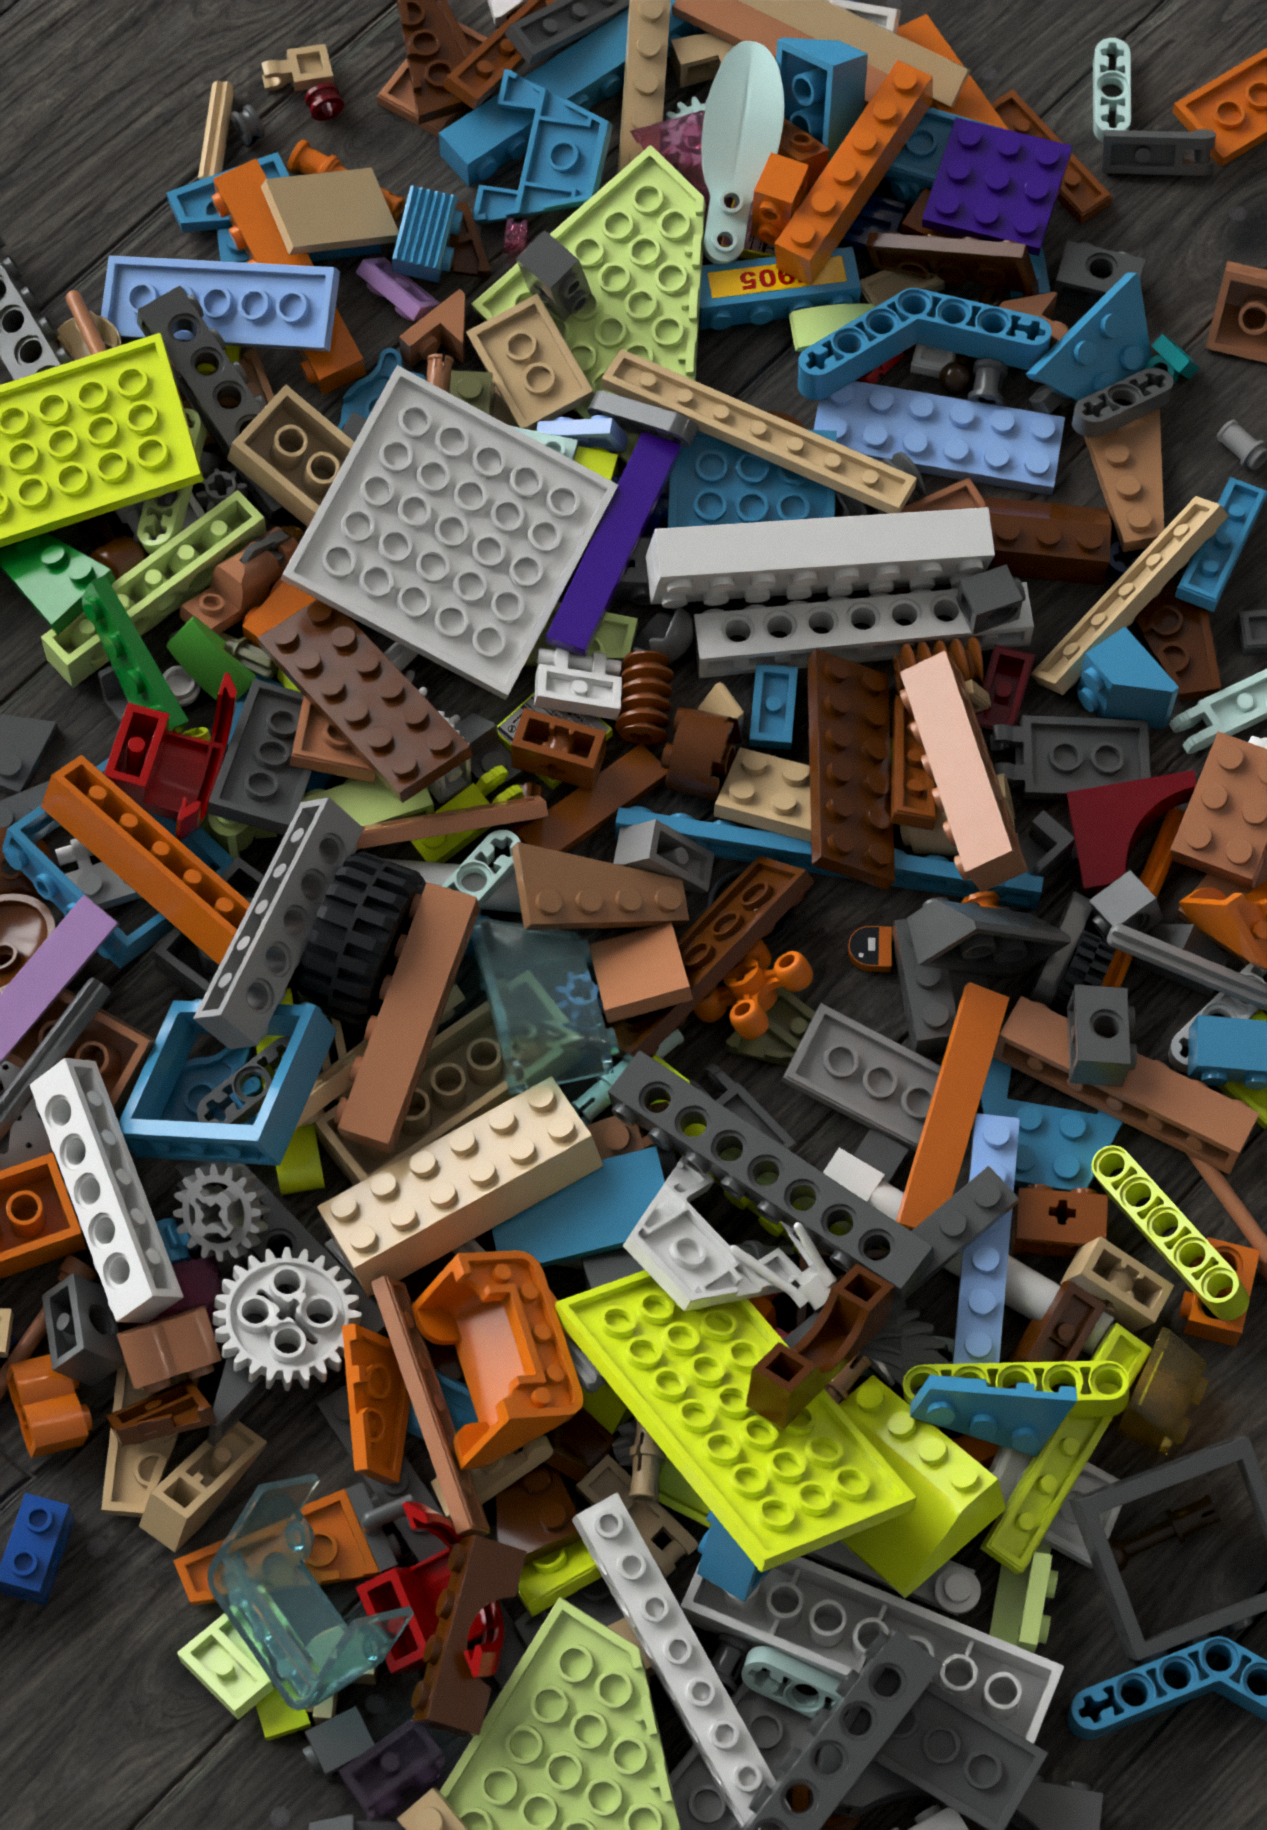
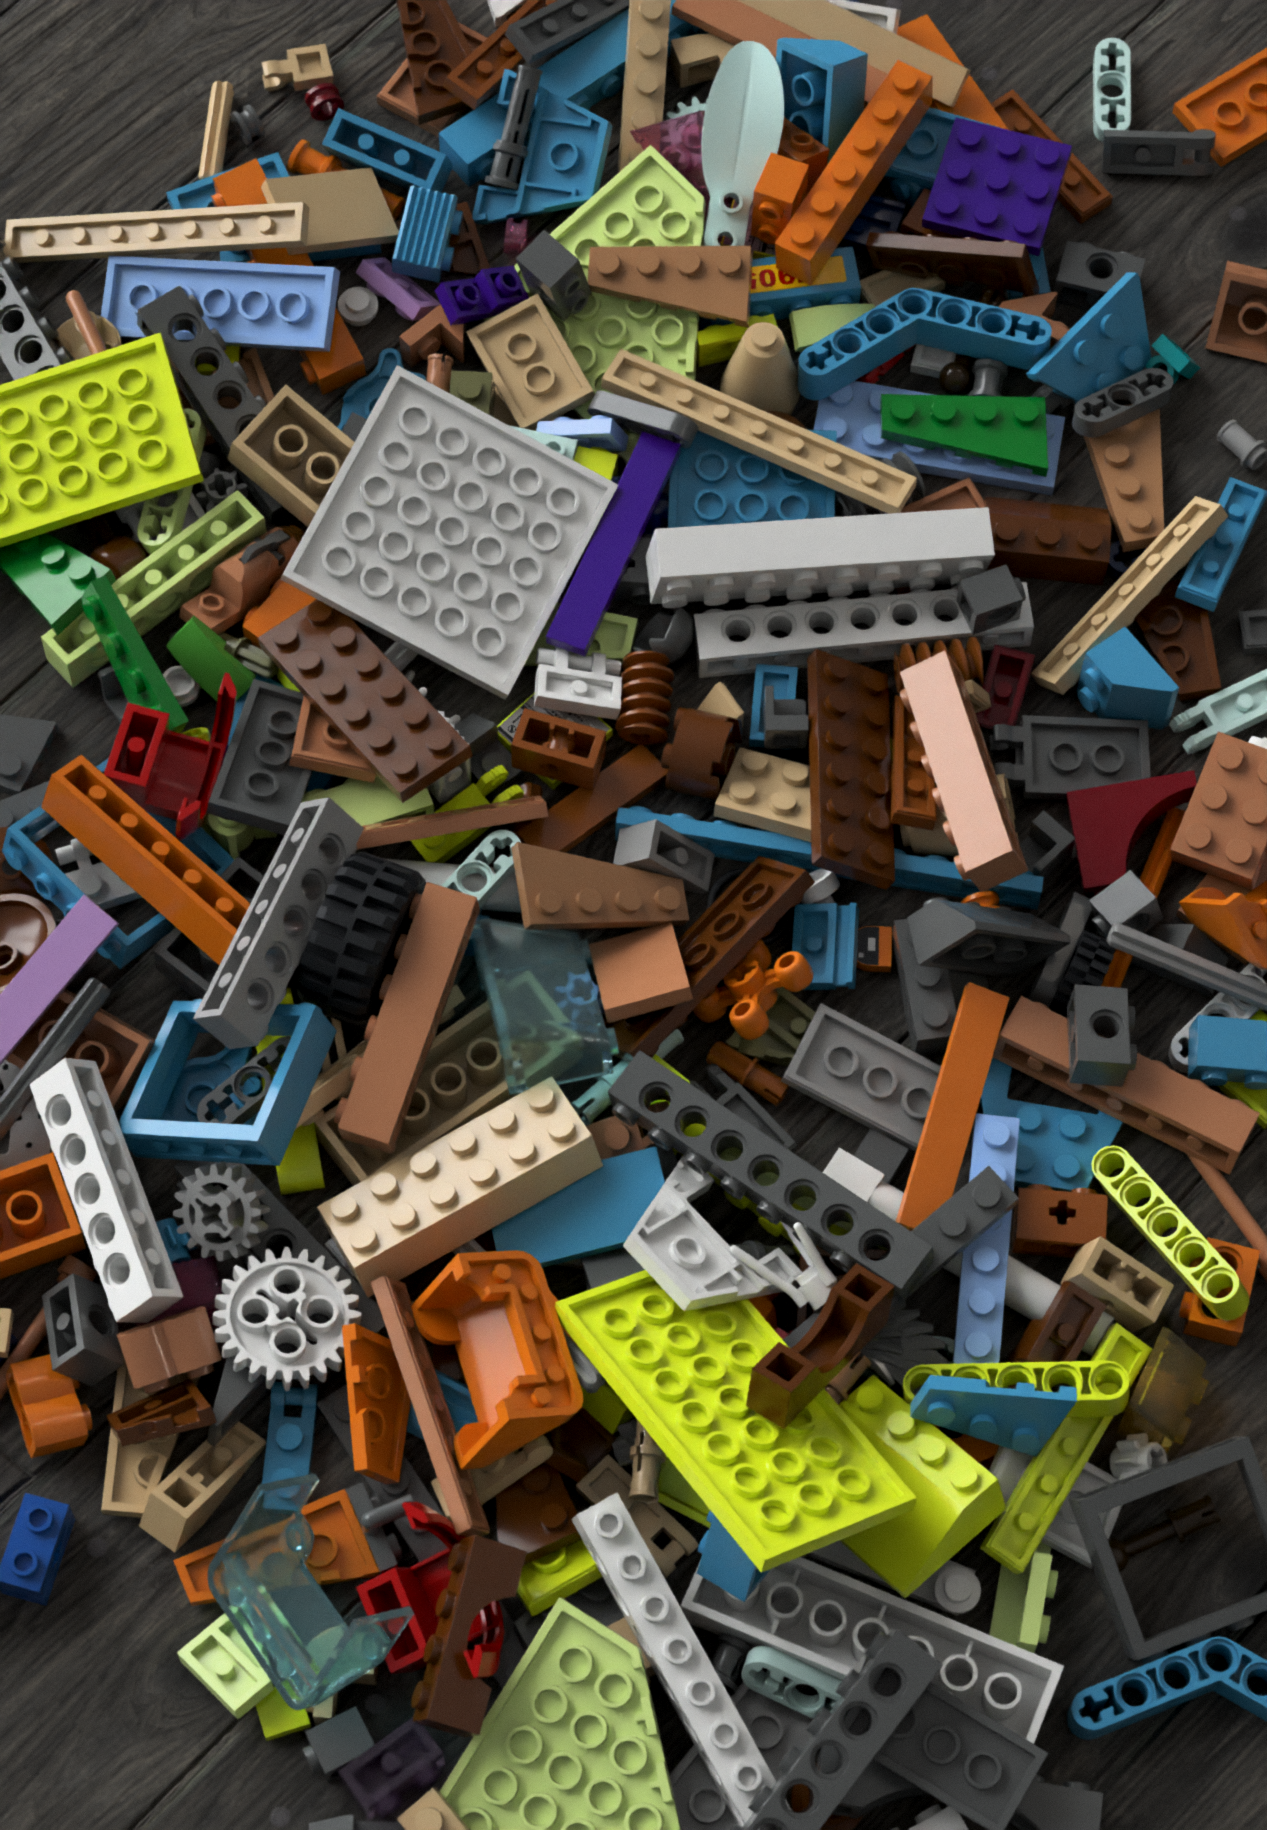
(157, 232): none -> tan plate
(290, 1438): none -> dark azure plate
(358, 306): none -> white plate
(387, 153): none -> dark azure brick
(481, 297): none -> dark purple slope
(511, 147): none -> dark grey pin
(689, 278): none -> medium nougat wing
(719, 342): none -> neon yellow plate
(748, 1072): none -> dark orange axle
(762, 371): none -> tan cone
(784, 722): none -> dark grey panel
(821, 890): none -> white tile
(829, 942): none -> dark azure plate
(980, 426): none -> green wing
(1135, 1456): none -> white gear

